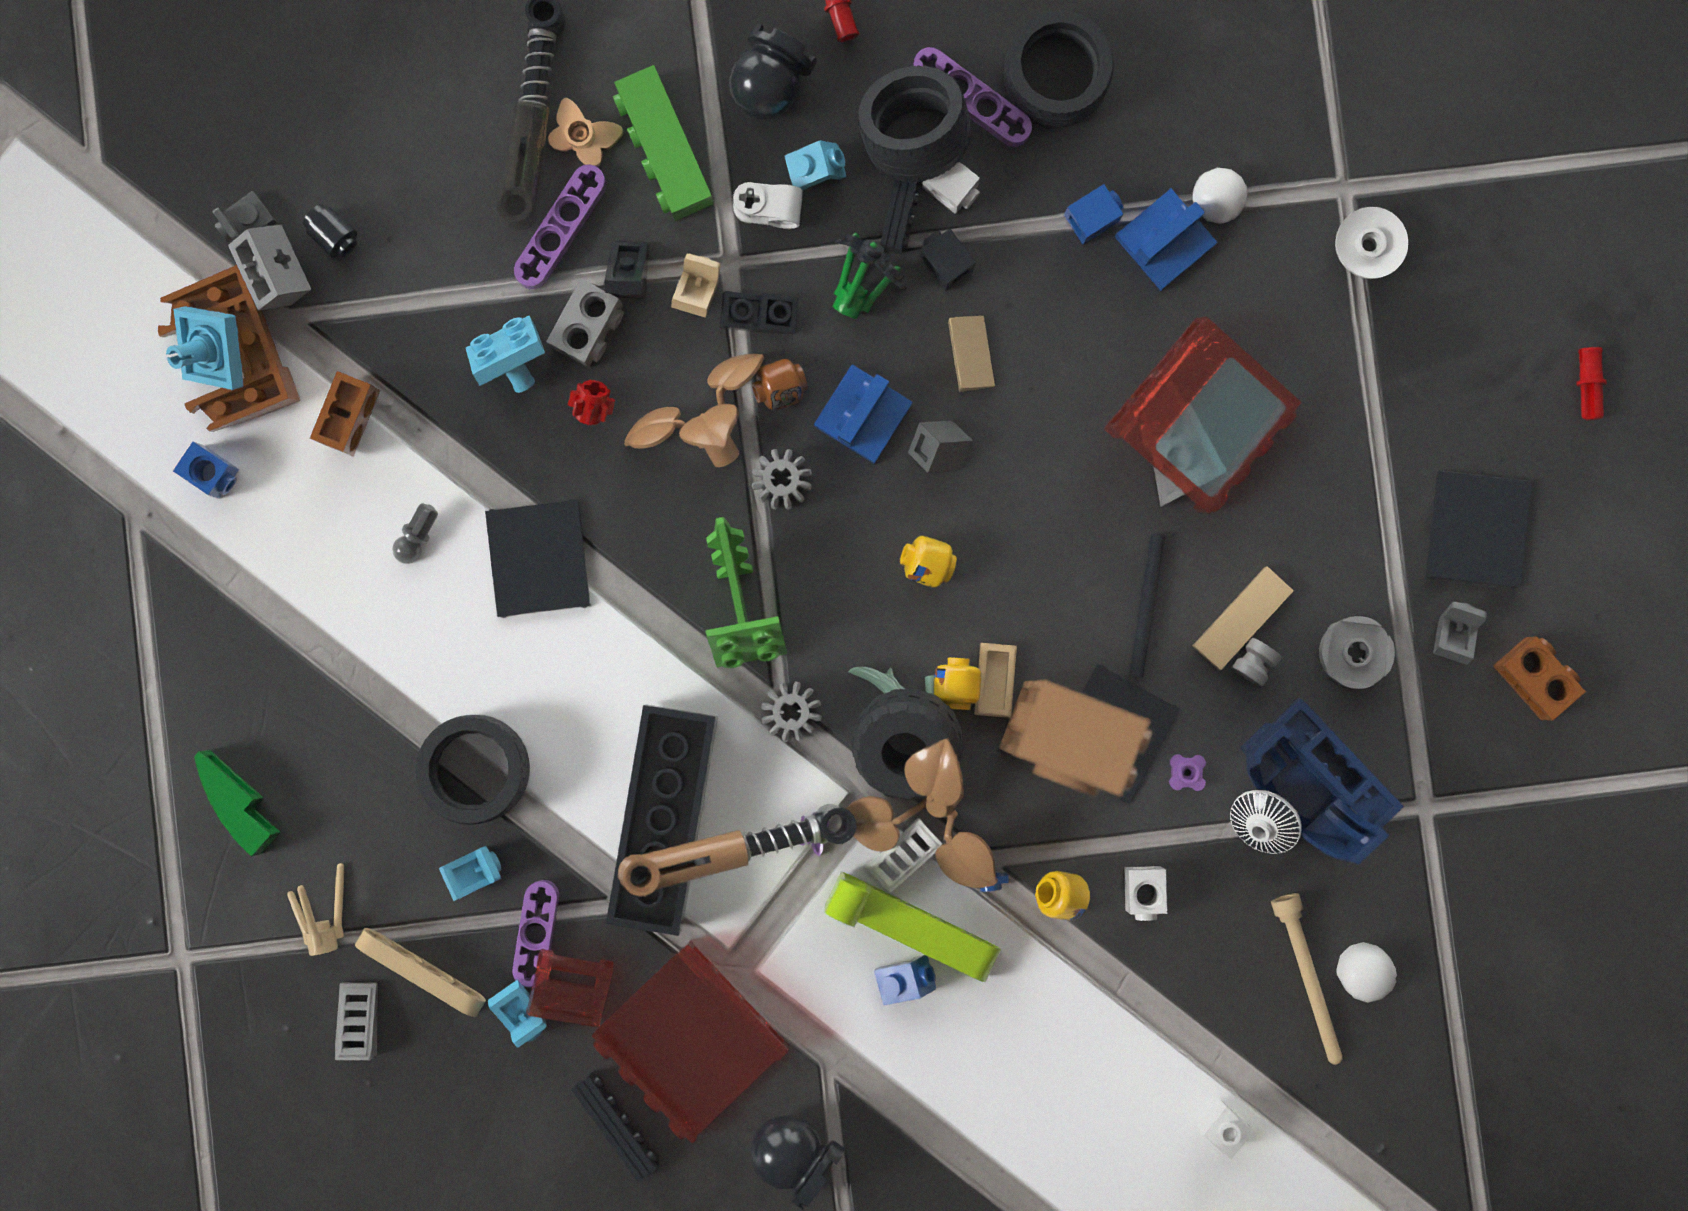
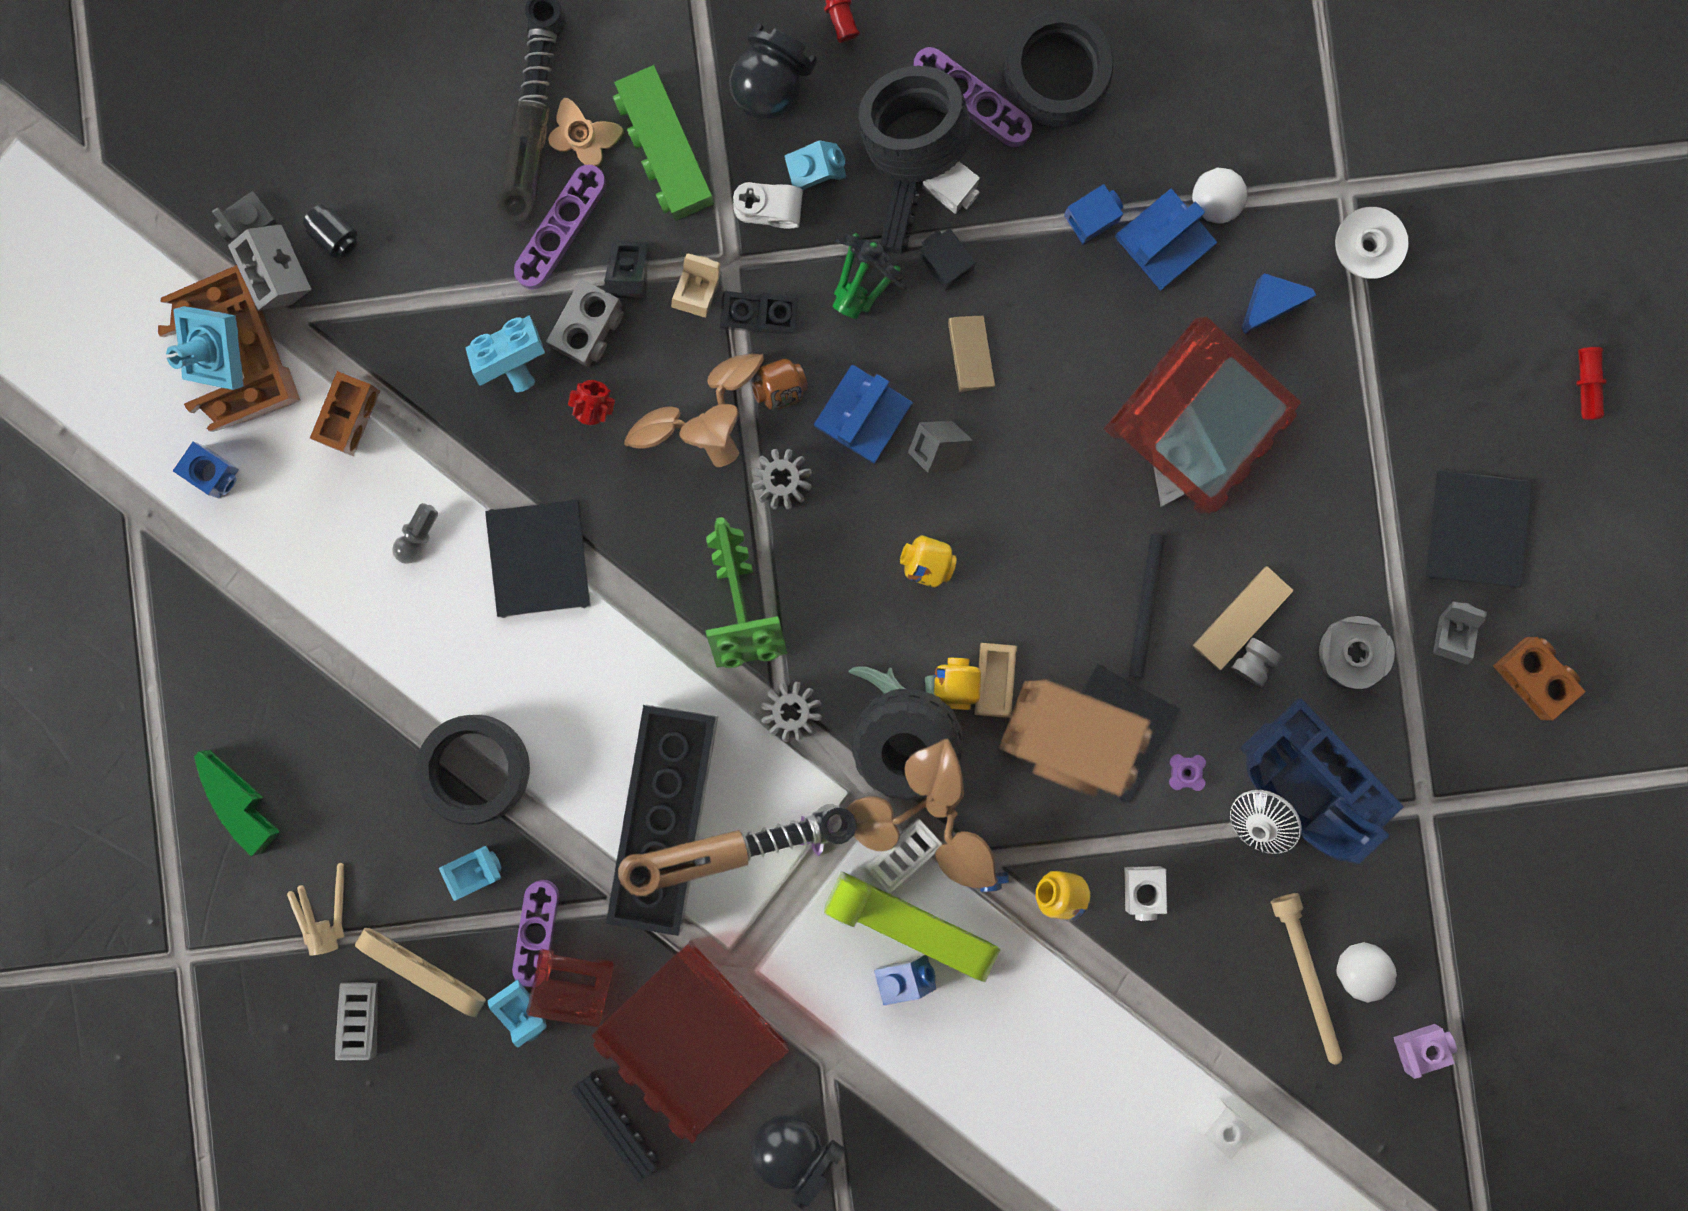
(1272, 299): none -> blue slope
(1413, 1048): none -> lavender brick

